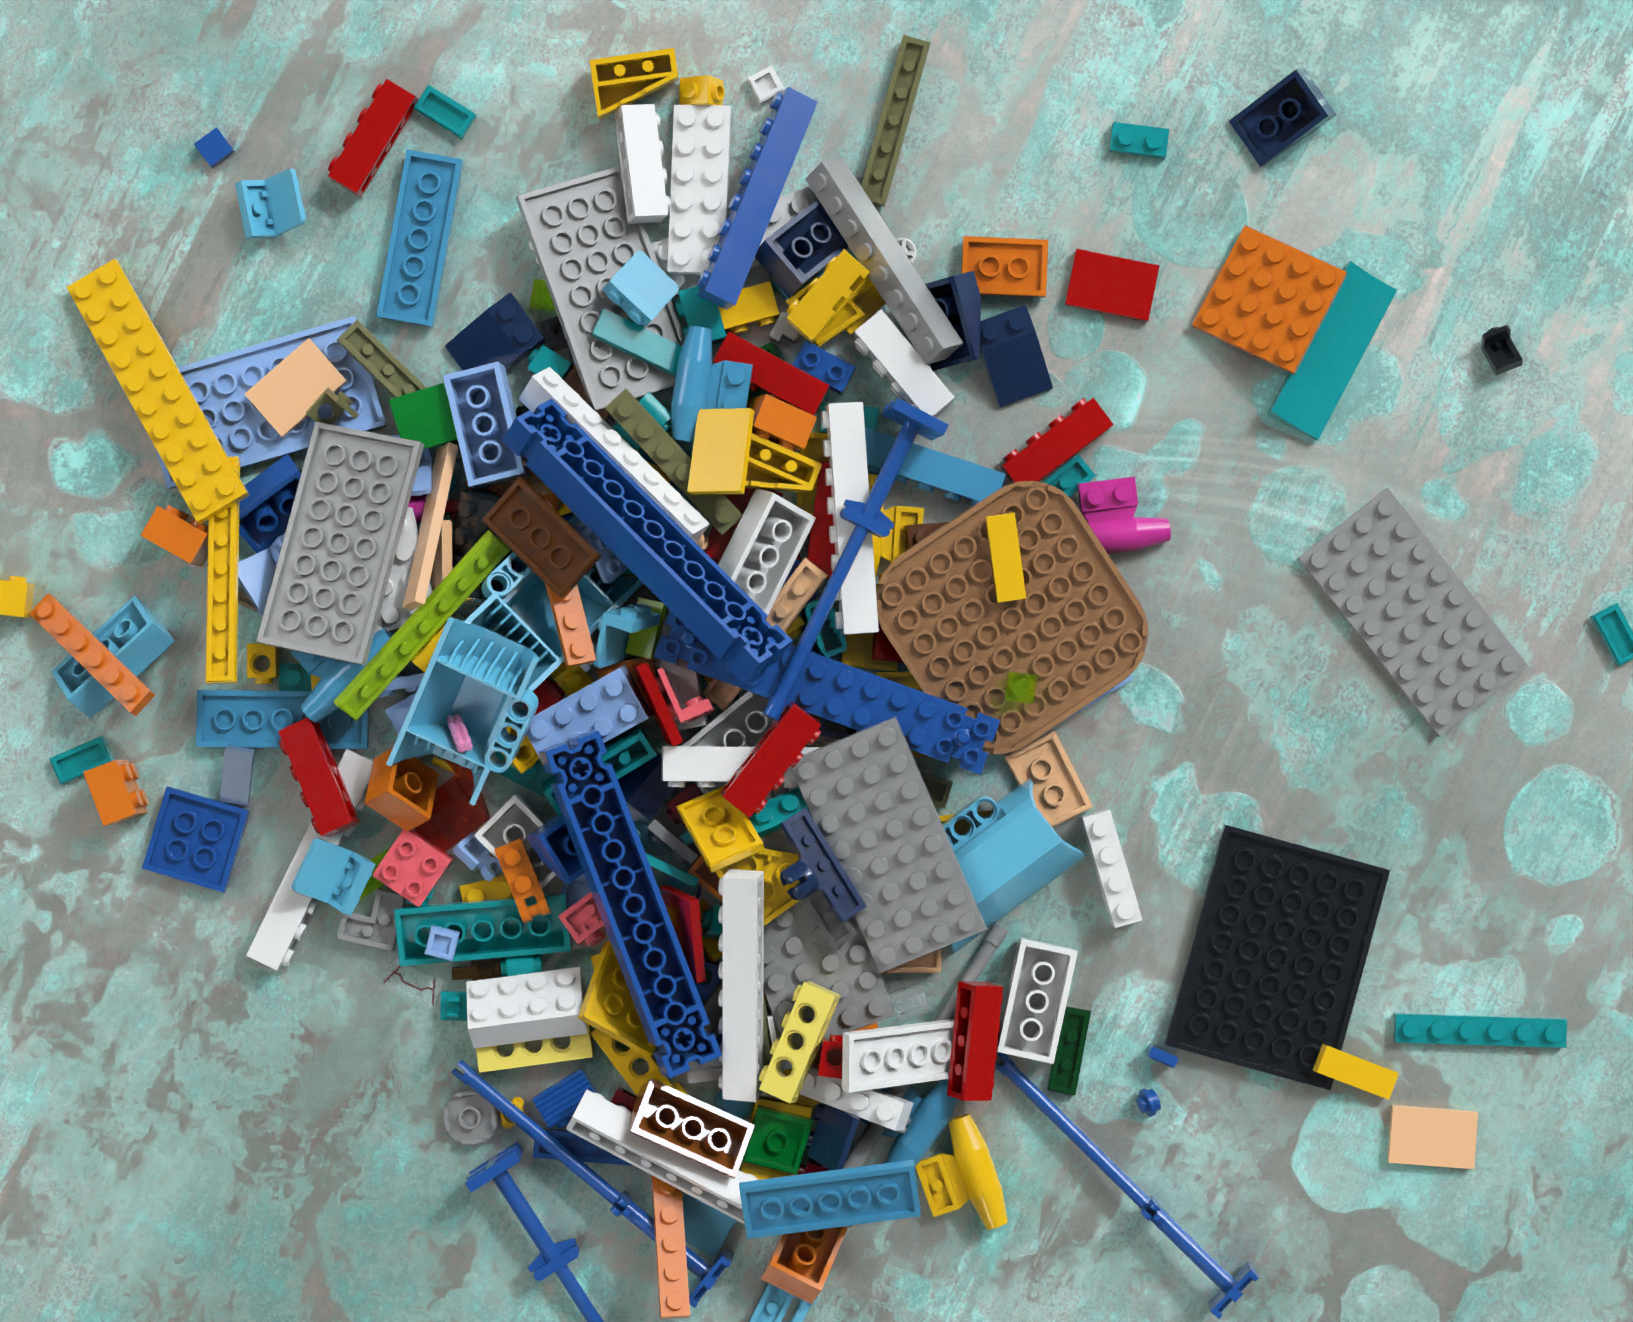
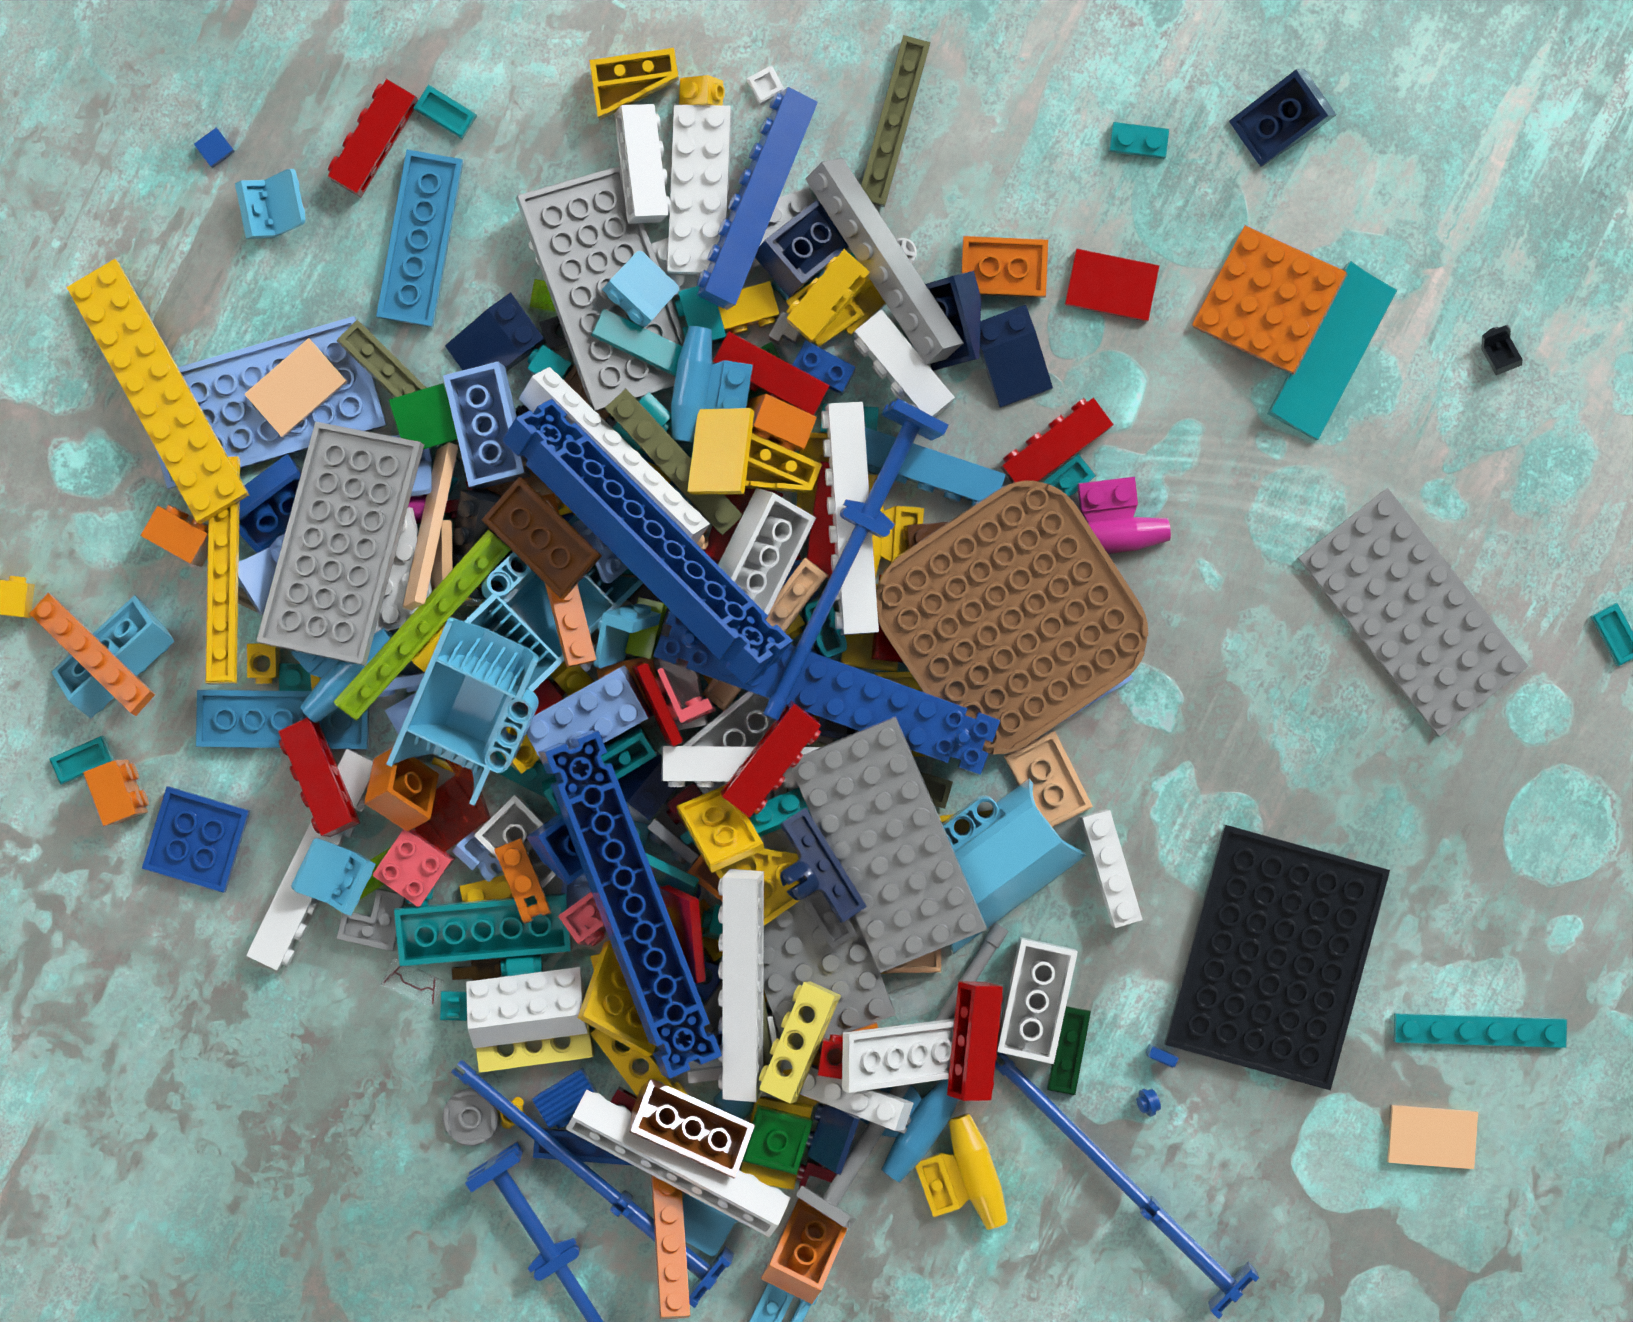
(237, 775): sand blue tile -> none
(339, 402): olive bracket -> none
(442, 943): light blue tile -> none
(459, 733): bright pink axle -> none
(830, 1199): dark azure plate -> none
(1005, 557): yellow tile -> none
(1020, 687): clear neon green plate -> none
(1355, 1071): yellow tile -> none

